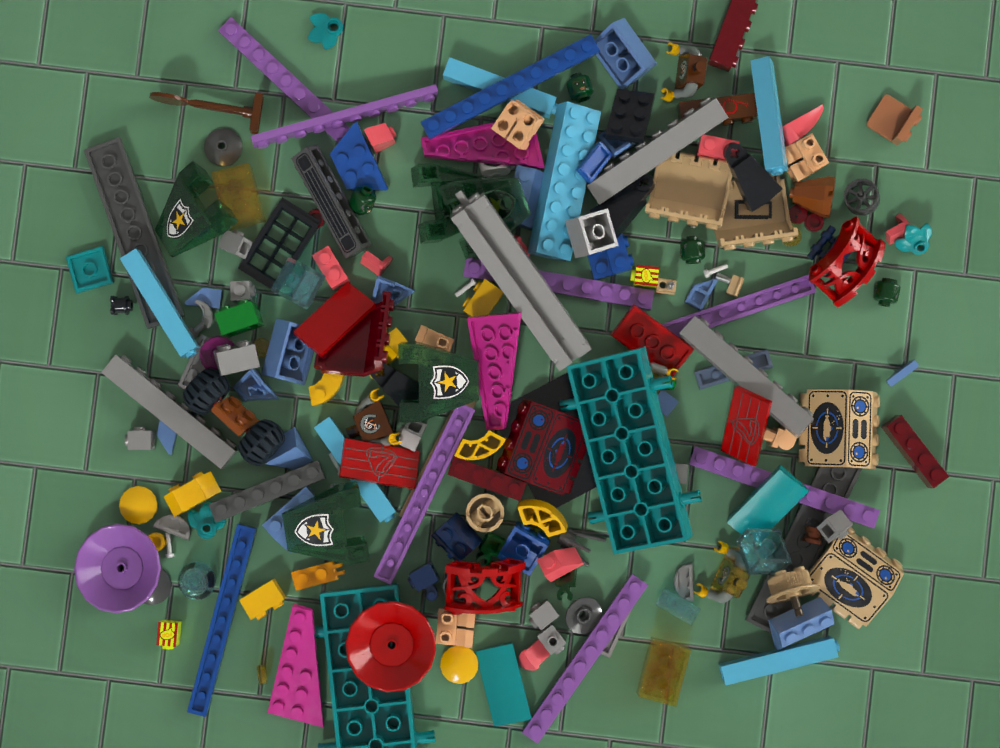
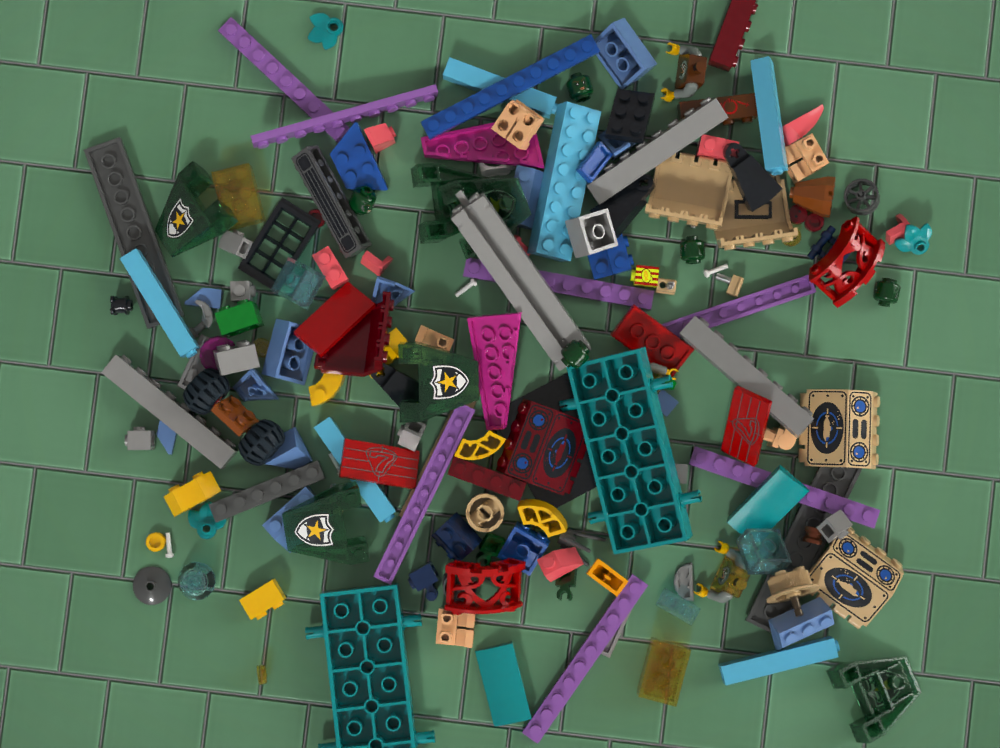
(89, 269): teal tile -> none
(99, 568): medium lavender dish -> none
(138, 505): yellow dish -> none
(169, 633): brick -> none
(173, 525): light grey tile -> none
(222, 620): blue plate -> none
(225, 156): dark grey dish -> none
(253, 112): reddish brown piece -> none
(297, 680): dark pink wing -> none
(316, 575): light orange hinge -> none
(373, 422): torso -> none
(388, 667): red dish -> none
(459, 664): yellow dish -> none
(483, 300): yellow brick -> none
(533, 656): coral tile -> none
(542, 614): light grey brick -> none
(551, 639): light grey brick -> none
(575, 354): none -> dark green head
(587, 621): dark grey dish -> none
(607, 577): none -> light orange slope
(700, 293): medium blue tile -> none
(712, 376): sand blue tile -> none
(882, 690): none -> clear green wedge
(894, 119): nougat bracket -> none
(902, 372): medium blue tile -> none
(914, 451): dark red brick -> none

